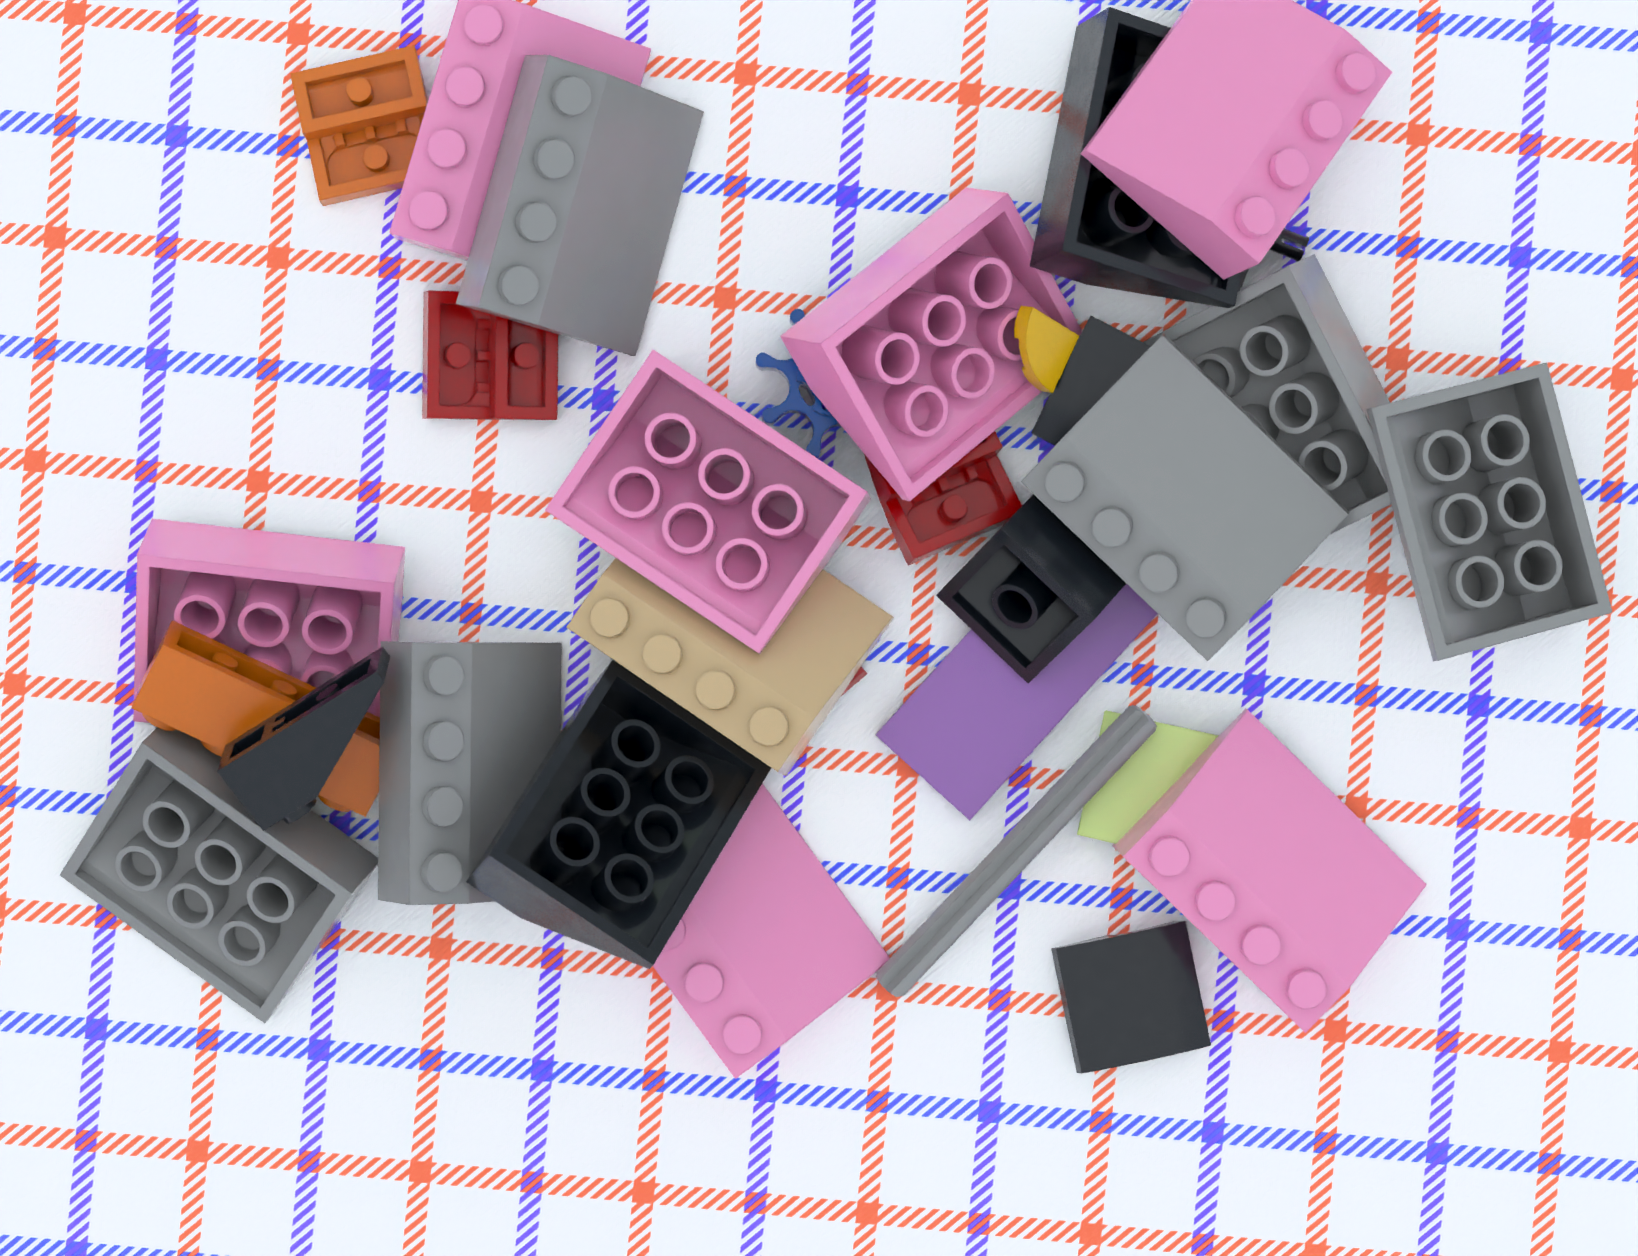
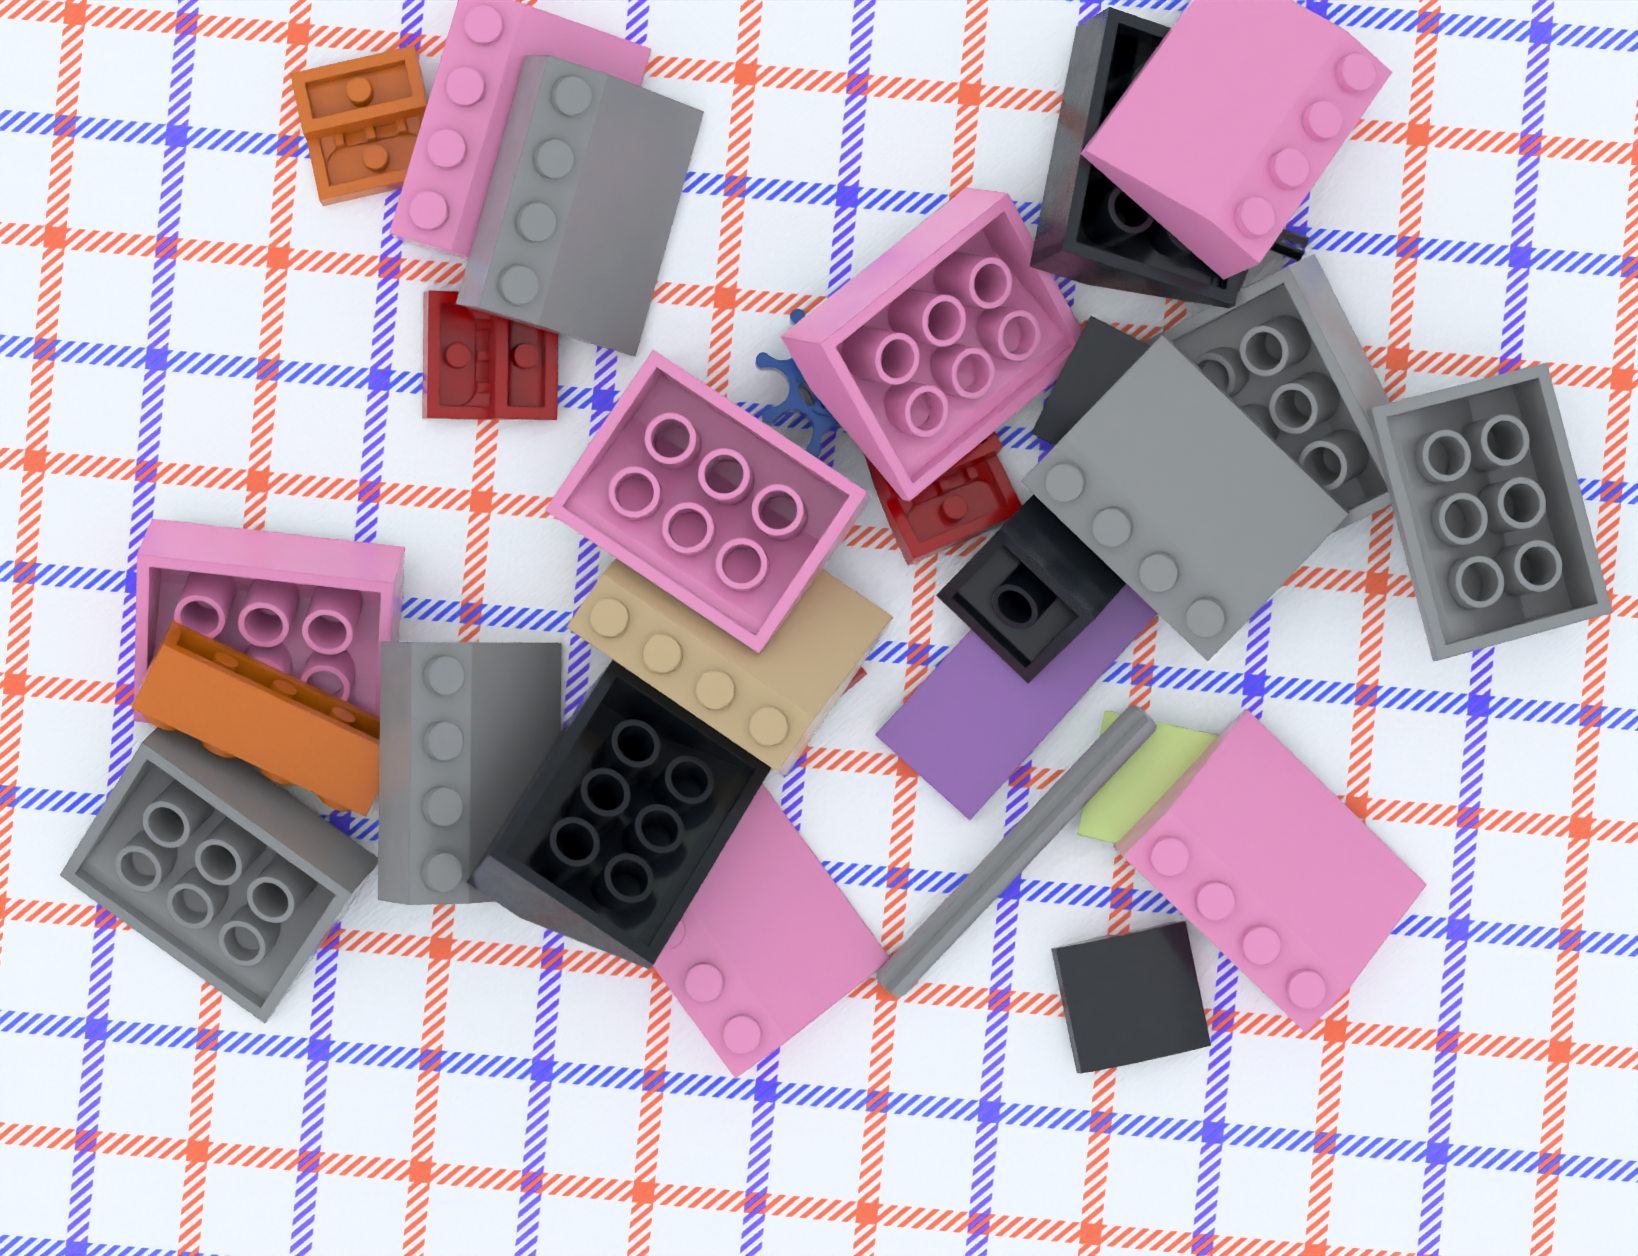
(290, 755): black slope -> none
(1043, 347): yellow tile -> none

